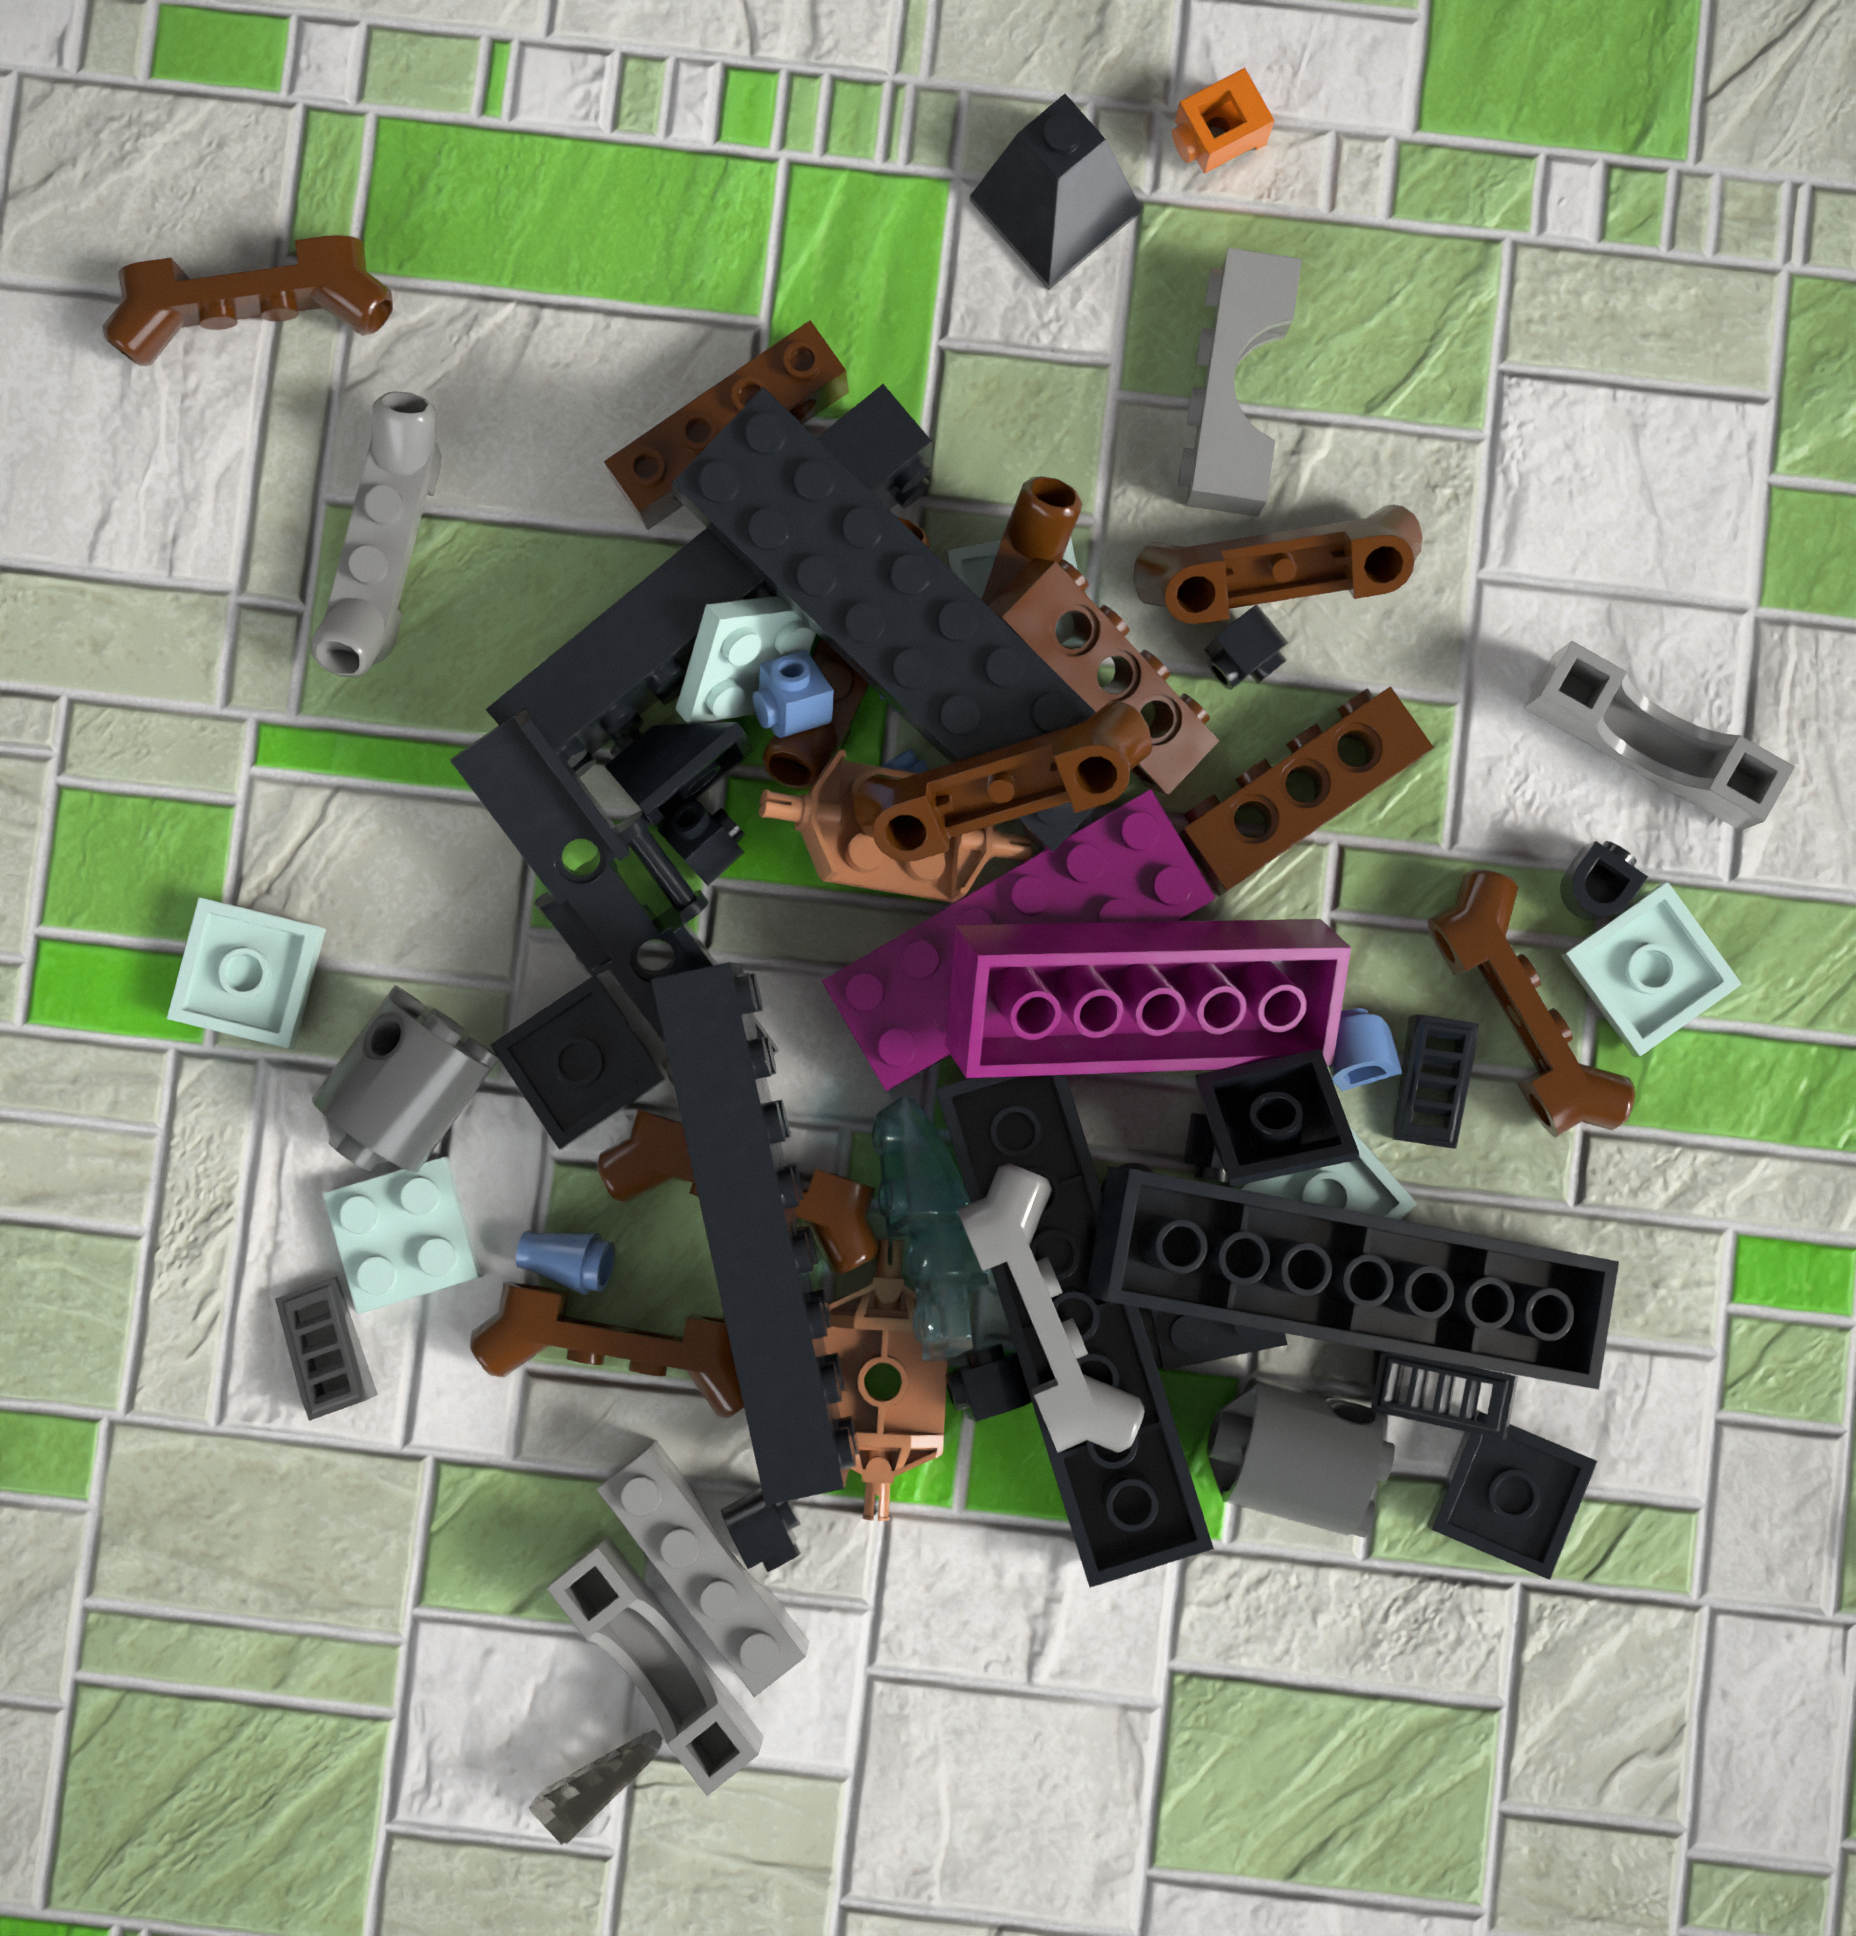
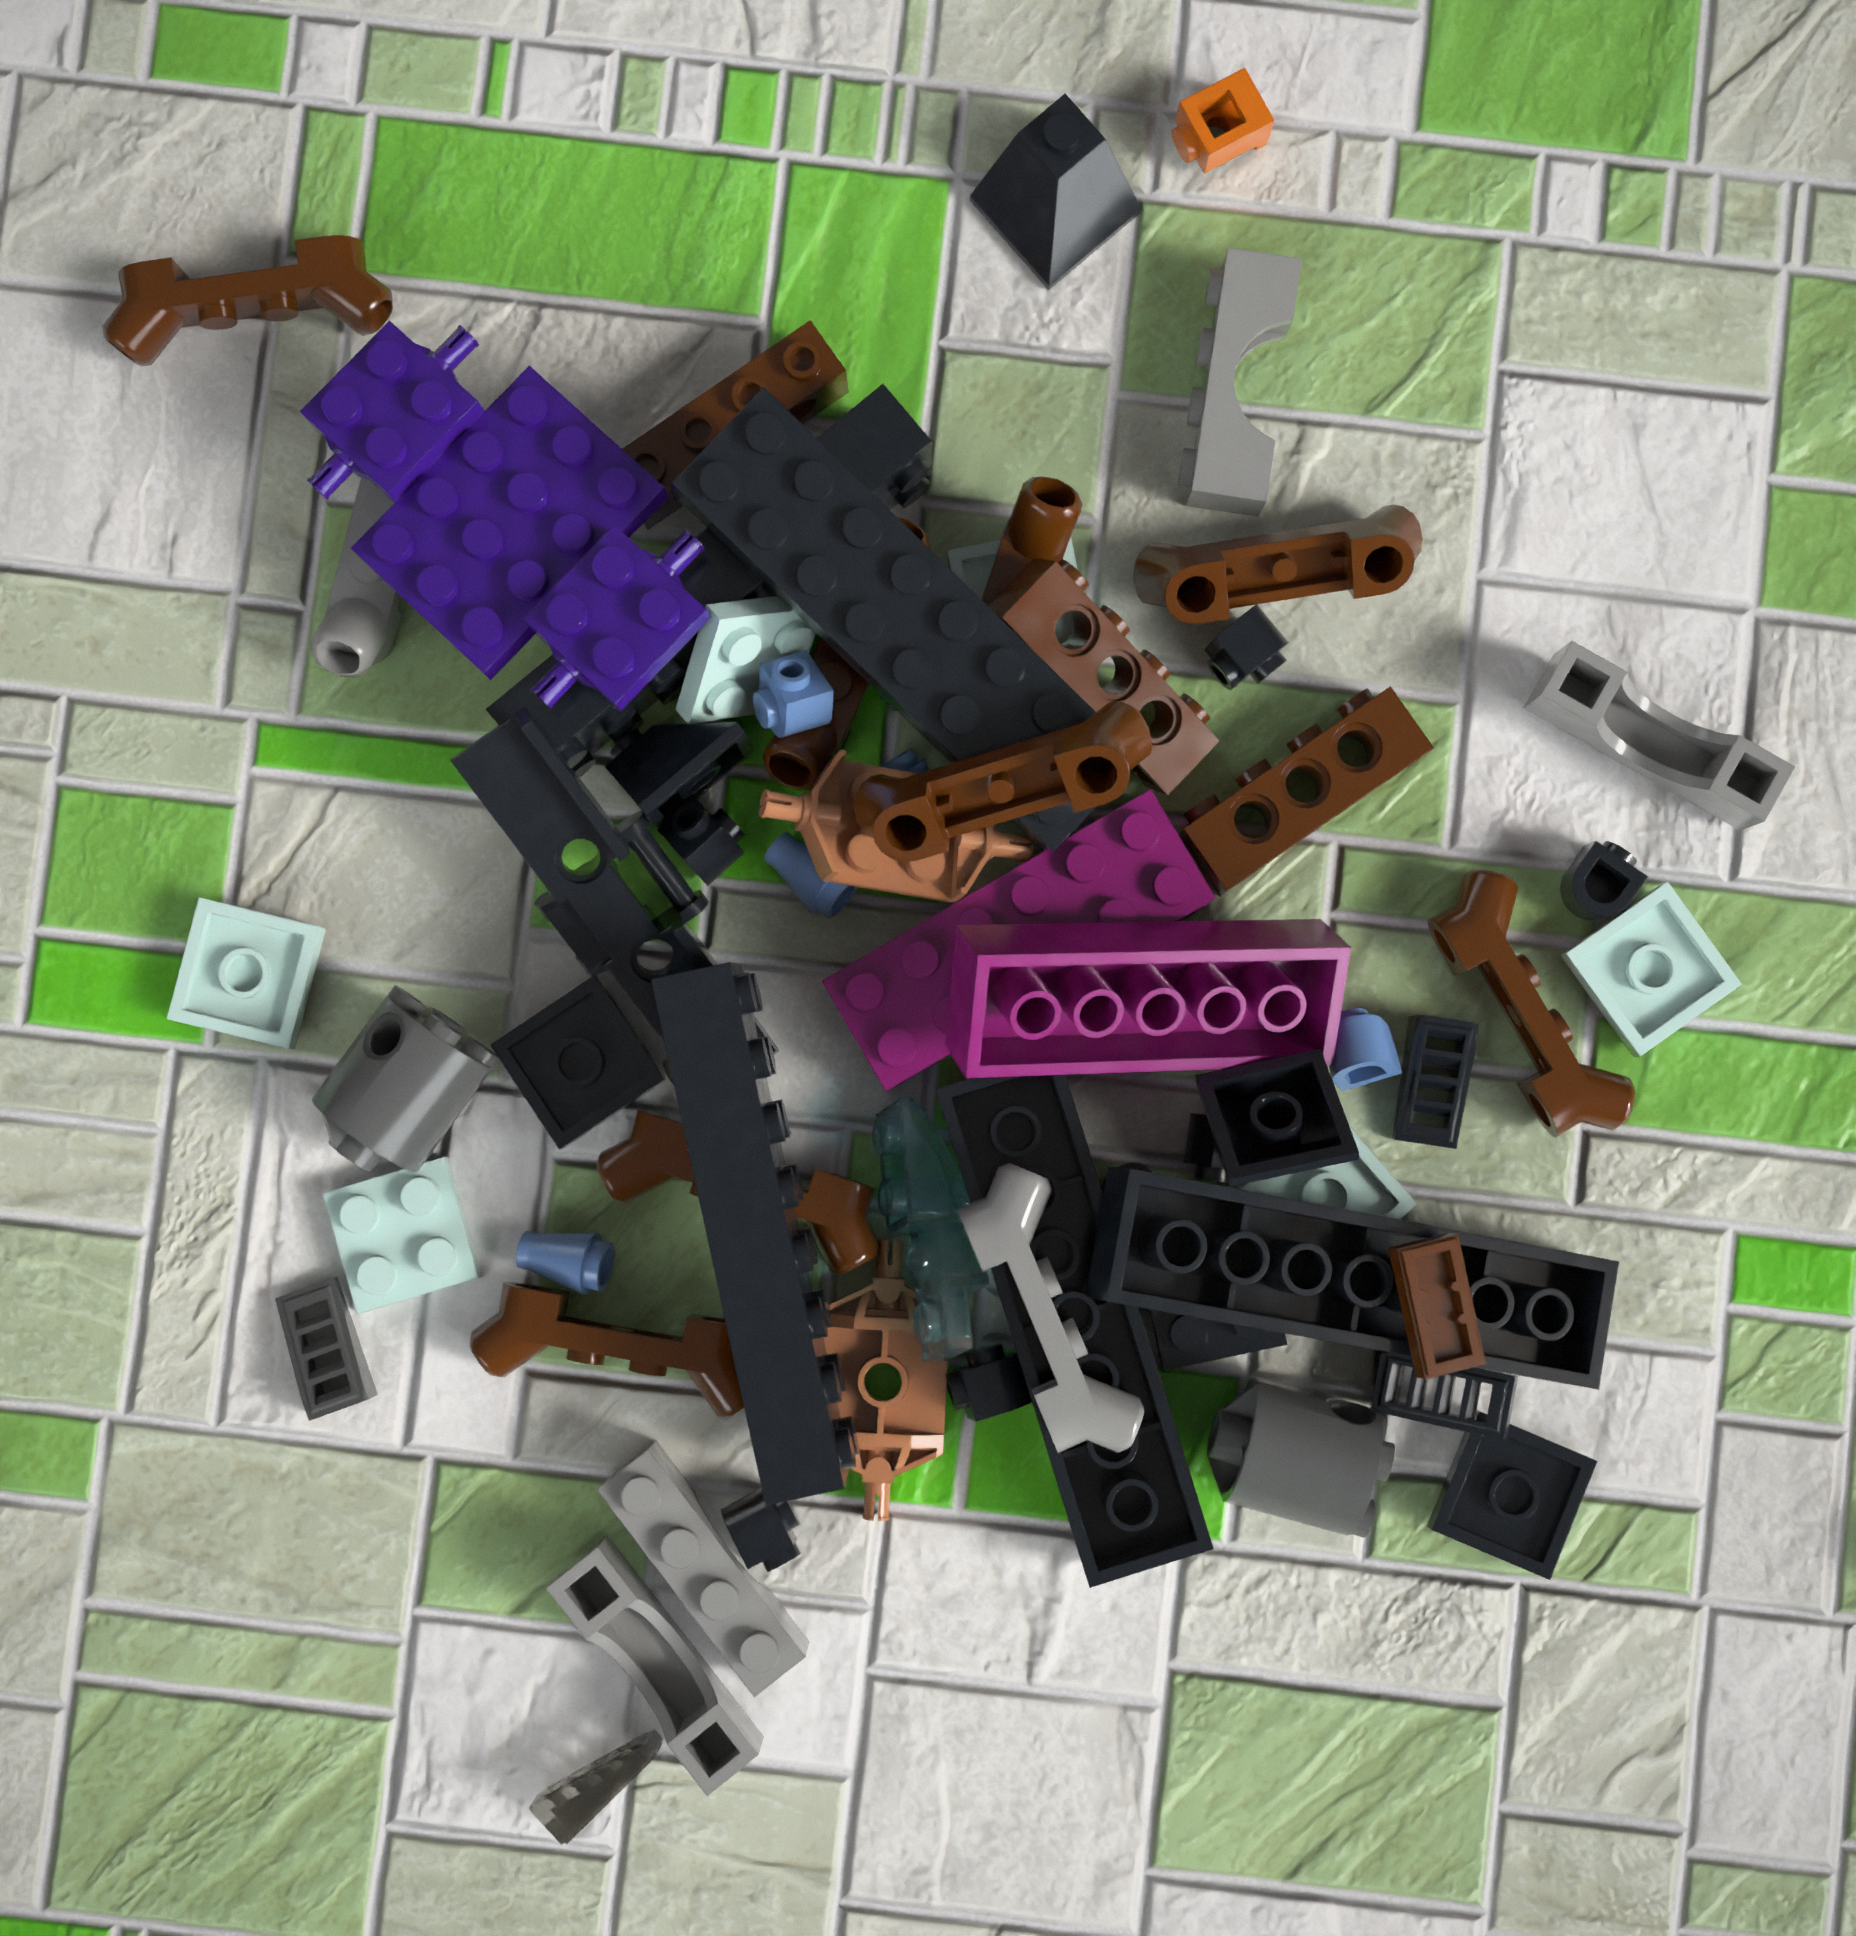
(506, 518): none -> dark purple piece
(796, 868): none -> medium blue cone
(1437, 1305): none -> reddish brown plate

